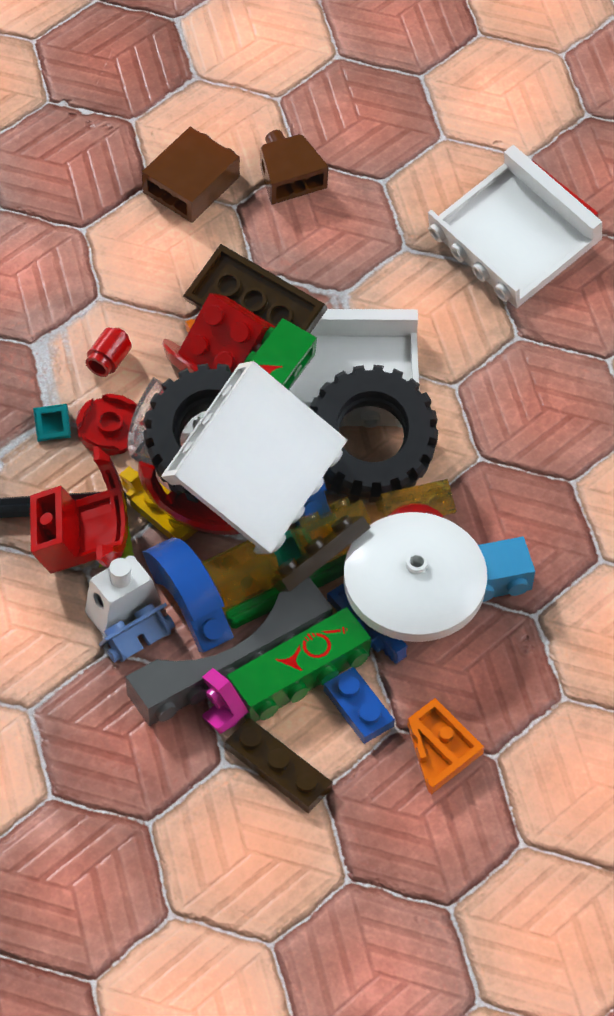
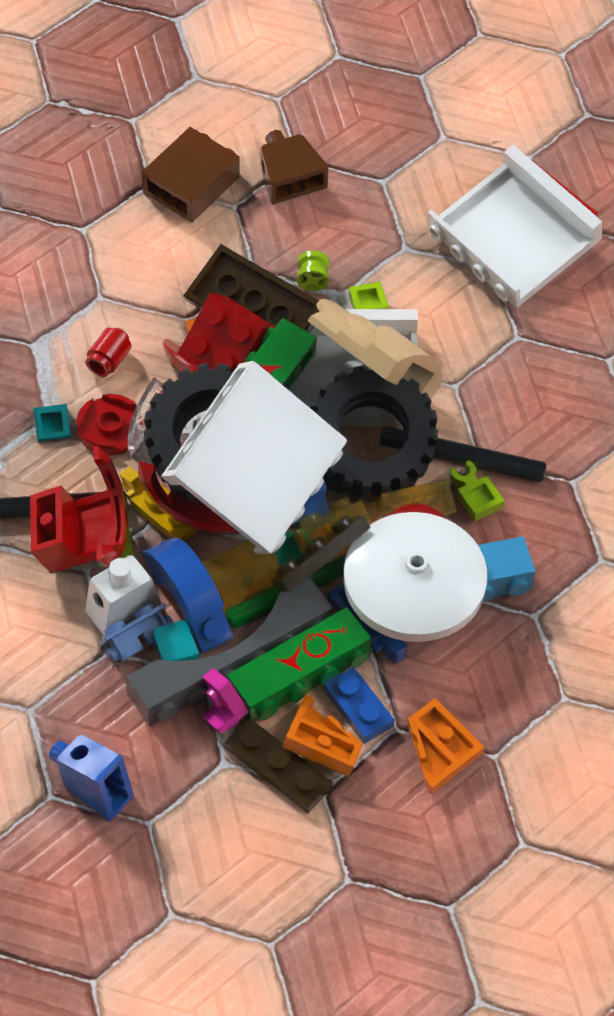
(93, 775): none -> blue torso
(175, 642): none -> teal slope
(313, 270): none -> lime wheel
(322, 739): none -> orange wing
(368, 296): none -> lime plate
(378, 347): none -> tan slope
(476, 495): none -> lime plate
(479, 456): none -> black axle

